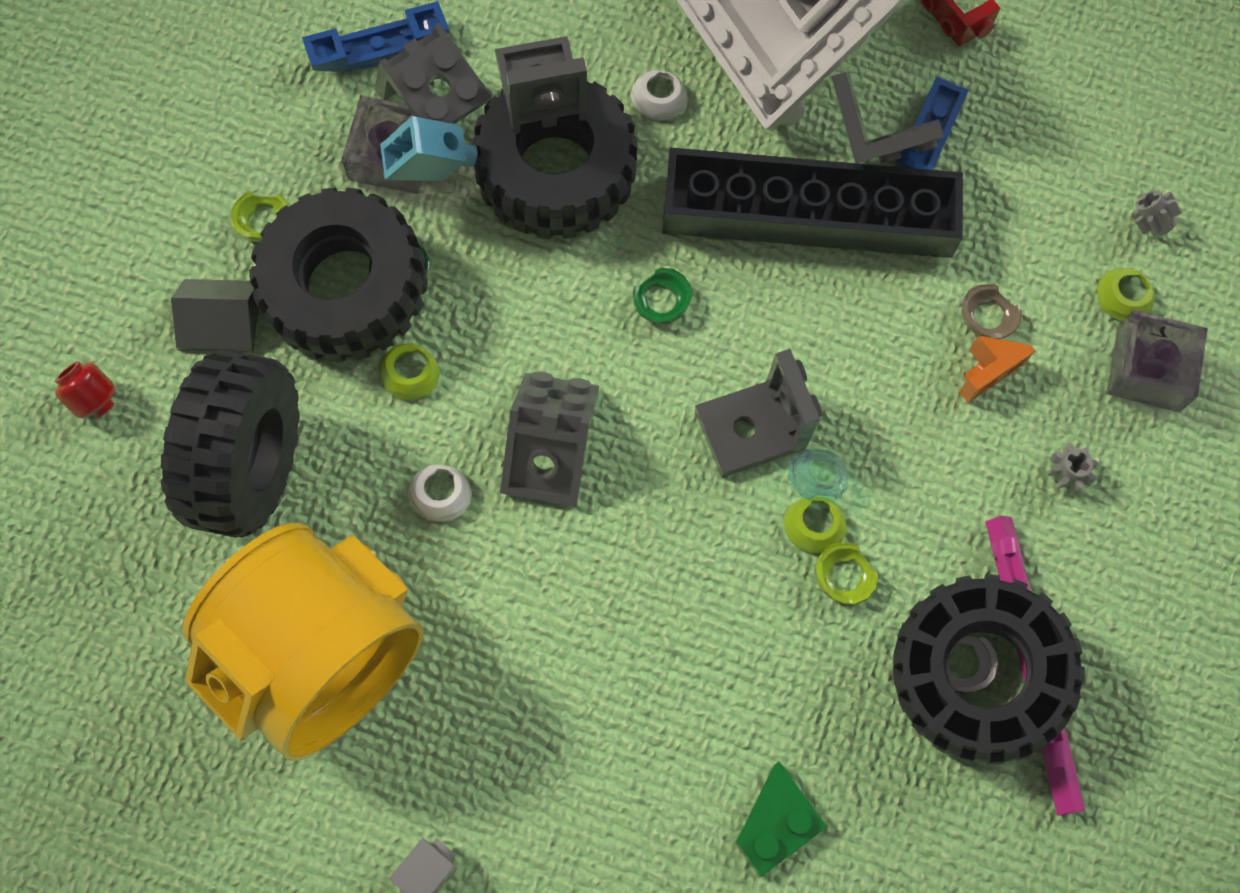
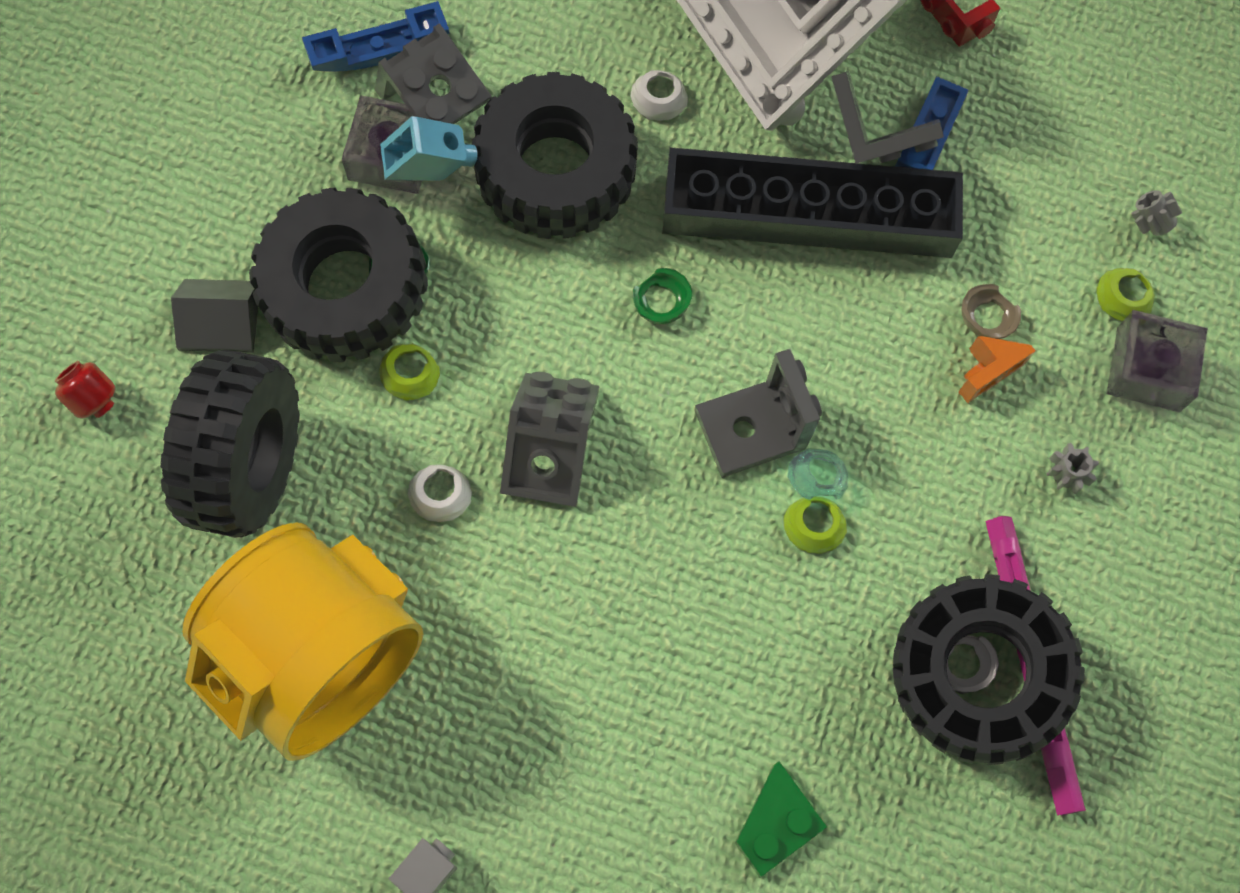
(246, 206): lime piece -> none
(542, 82): dark grey bracket -> none
(844, 553): lime piece -> none

